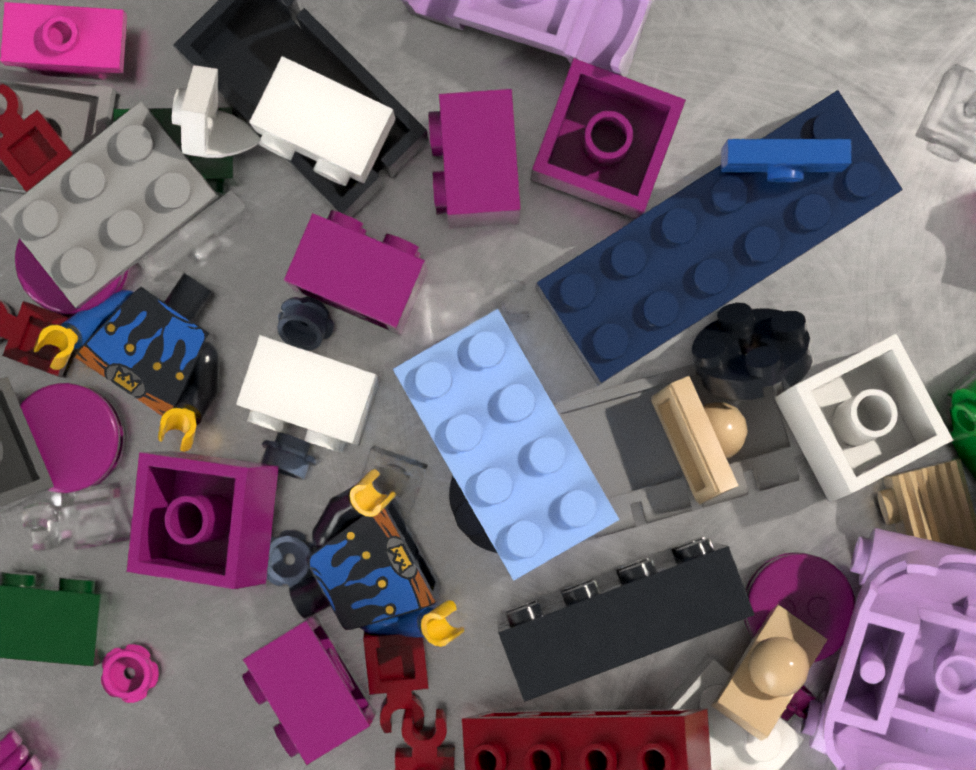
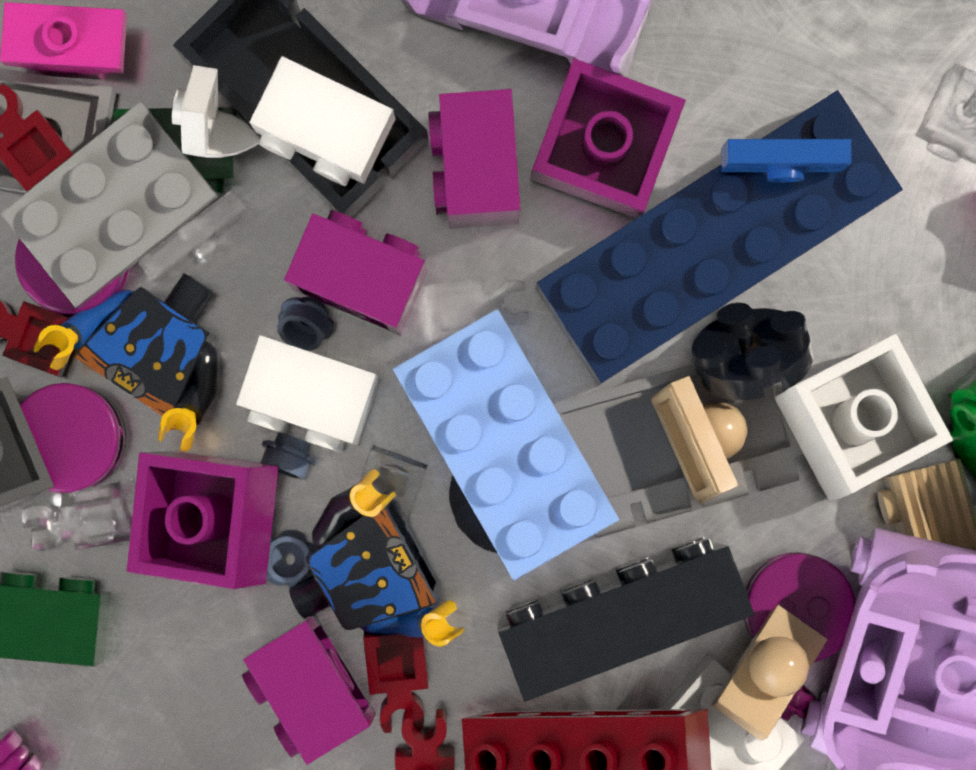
(113, 675): dark pink plate -> none

